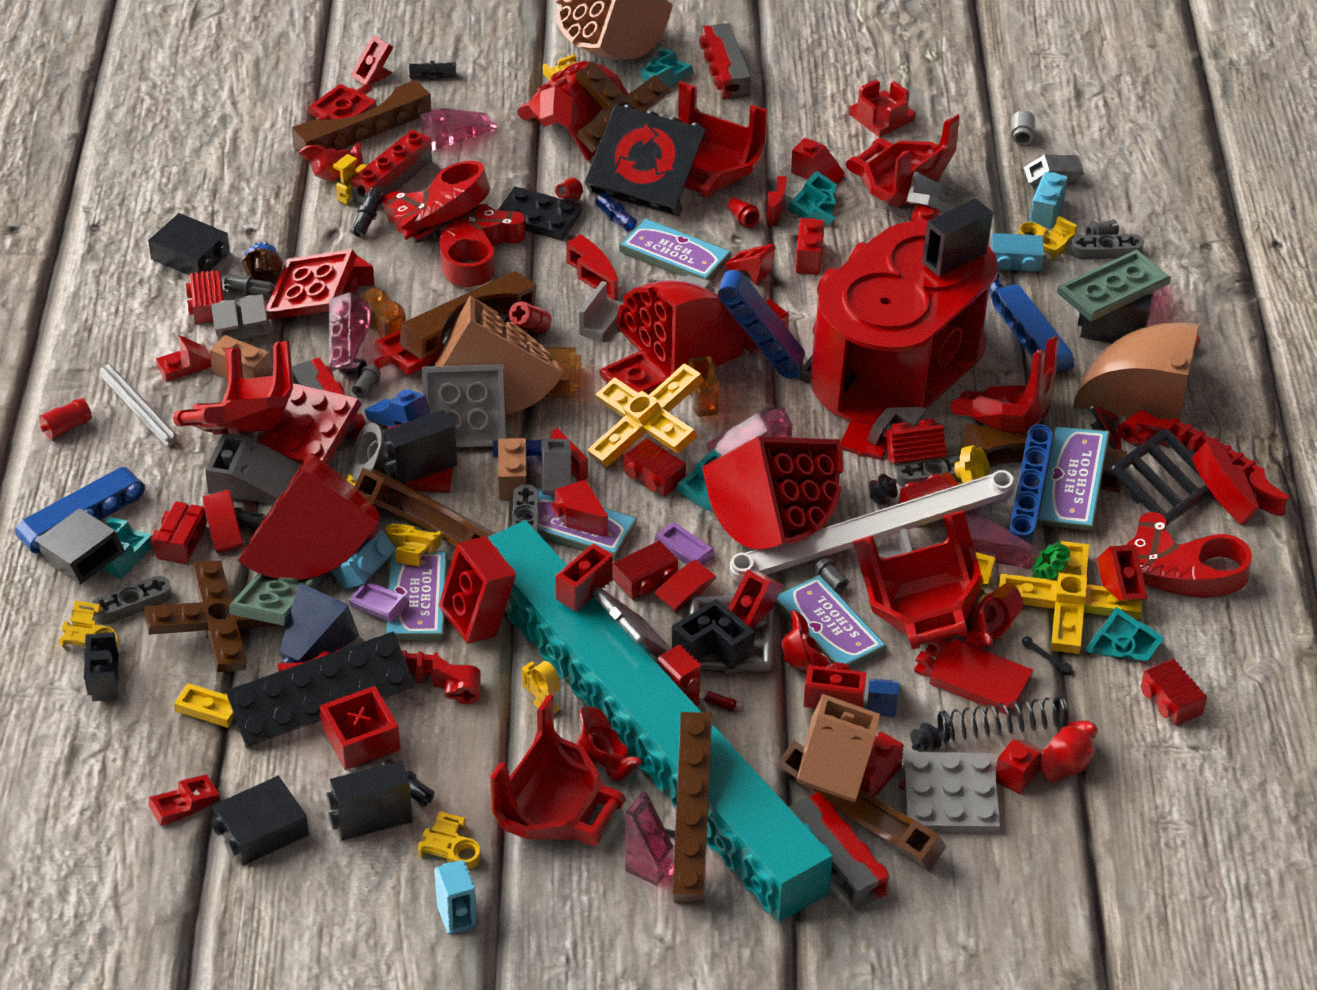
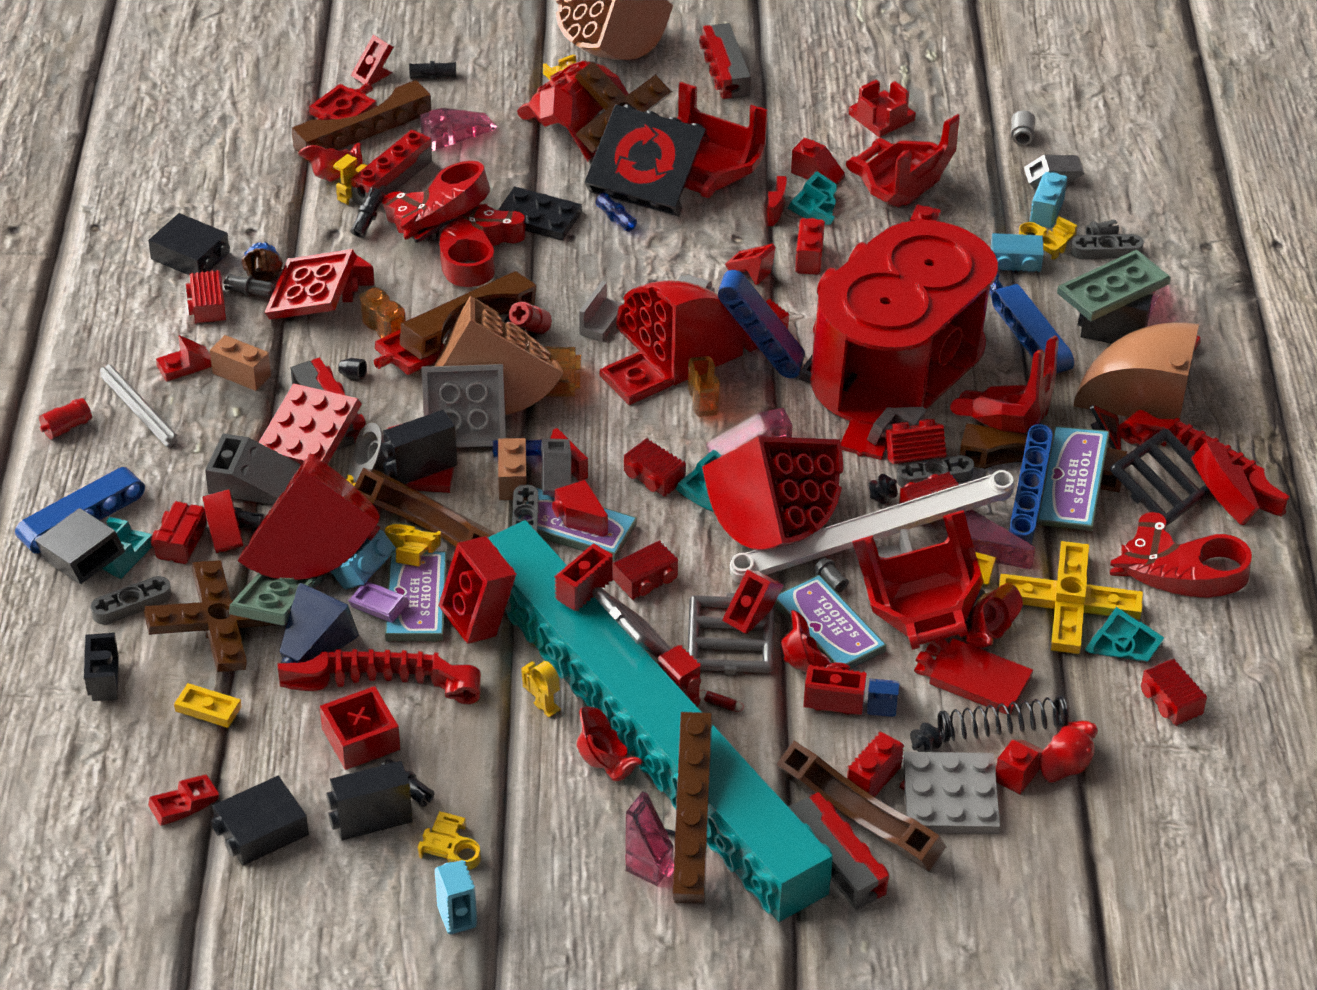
(83, 623): yellow piece -> none
(241, 318): light grey piece -> none
(249, 402): red piece -> none
(294, 695): black plate -> none
(346, 329): clear pink slope -> none
(369, 376): dark grey pin -> none
(399, 410): blue slope -> none
(552, 789): red piece -> none
(569, 189): red cone -> none
(592, 265): red slope -> none
(646, 414): yellow piece -> none
(667, 68): teal slope -> none
(674, 250): tile -> none
(684, 544): medium lavender tile -> none
(684, 584): red slope -> none
(716, 631): black brick -> none
(744, 212): red cone -> none
(838, 747): nougat slope -> none
(926, 193): light grey panel -> none
(957, 237): black brick -> none
(972, 464): yellow plate -> none
(1058, 556): green gear -> none
(1065, 668): black hinge -> none
(1122, 573): red slope -> none

